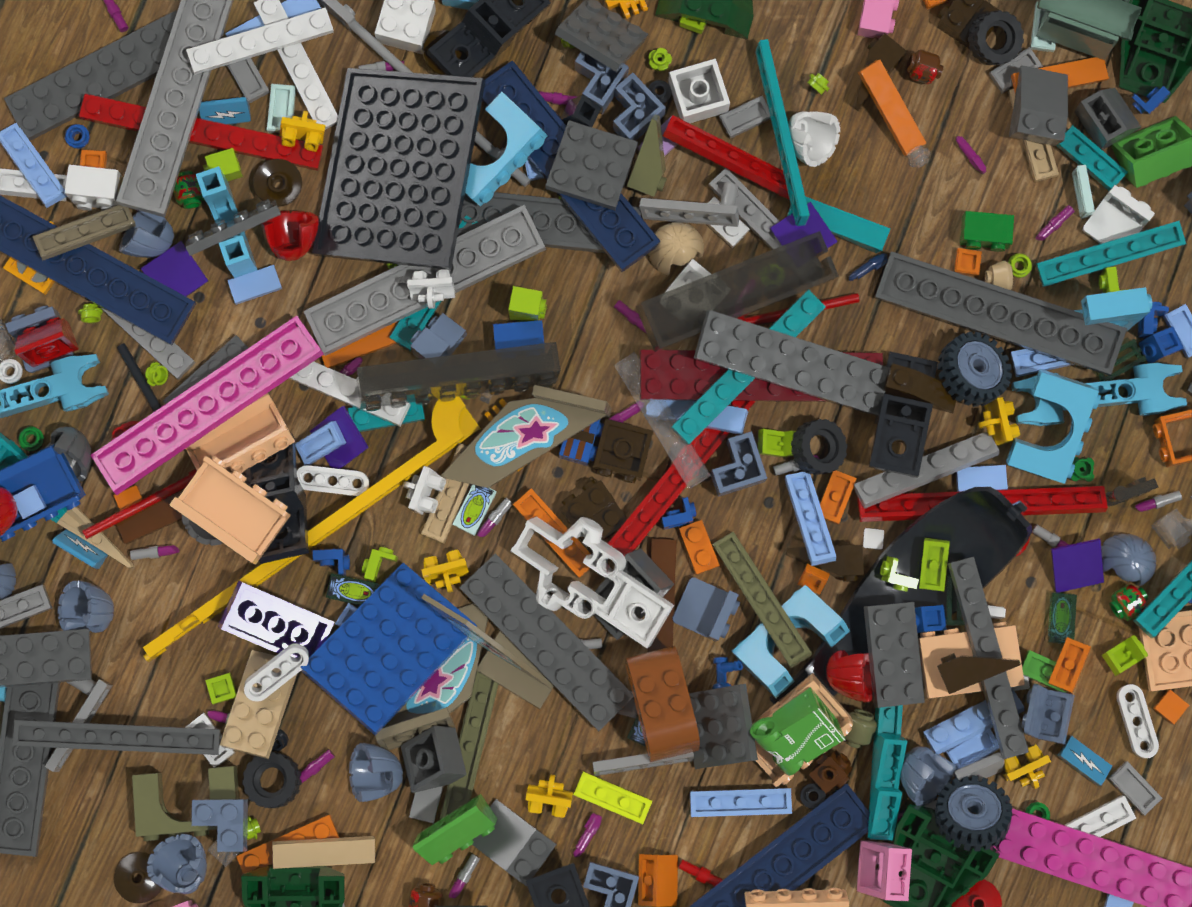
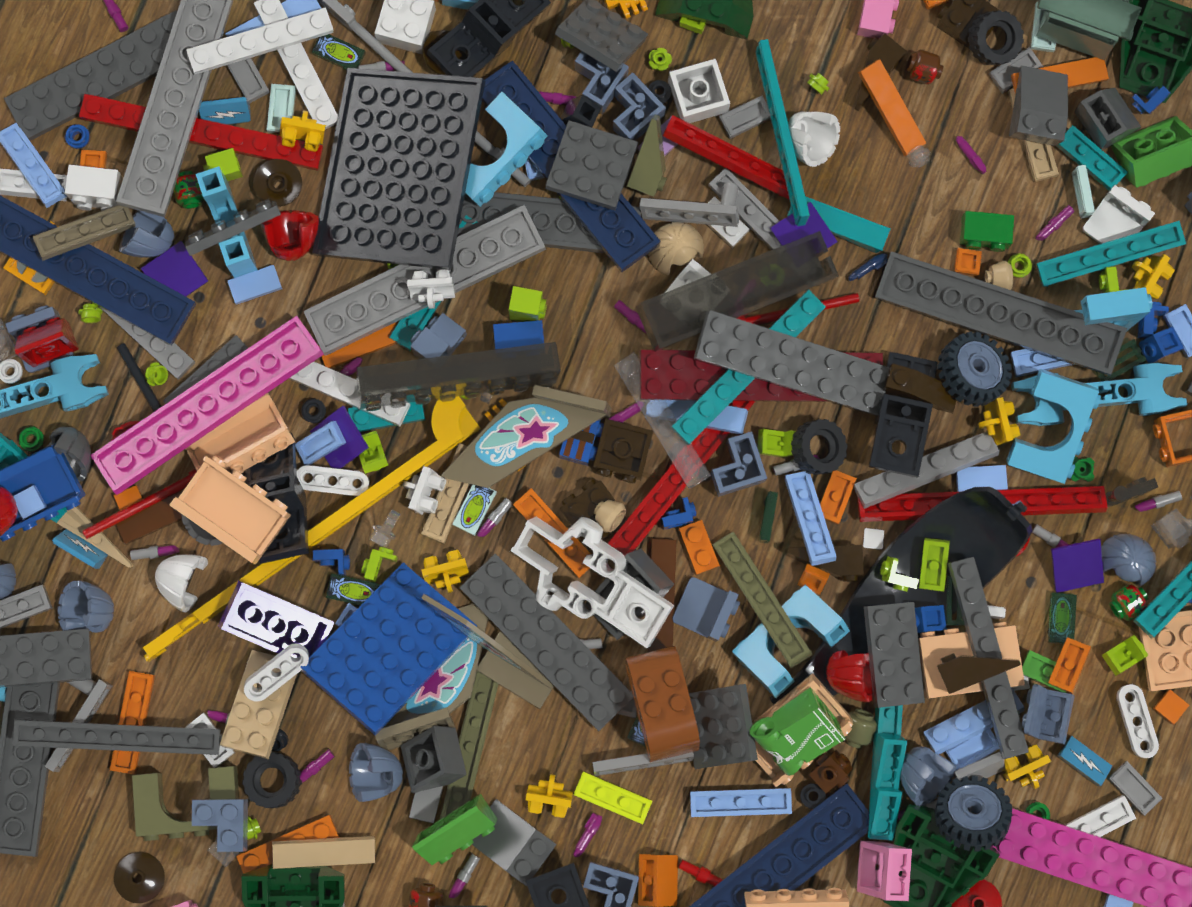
(133, 712): none -> orange tile
(172, 579): none -> white hair
(178, 864): sand blue hair -> none
(221, 688): lime plate -> none
(310, 404): none -> black plate
(338, 52): none -> tile
(374, 457): none -> lime bracket
(382, 534): none -> clear piece
(609, 514): none -> tan cone
(722, 667): blue piece -> none
(768, 517): none -> clear green tile
(1150, 271): none -> yellow hips

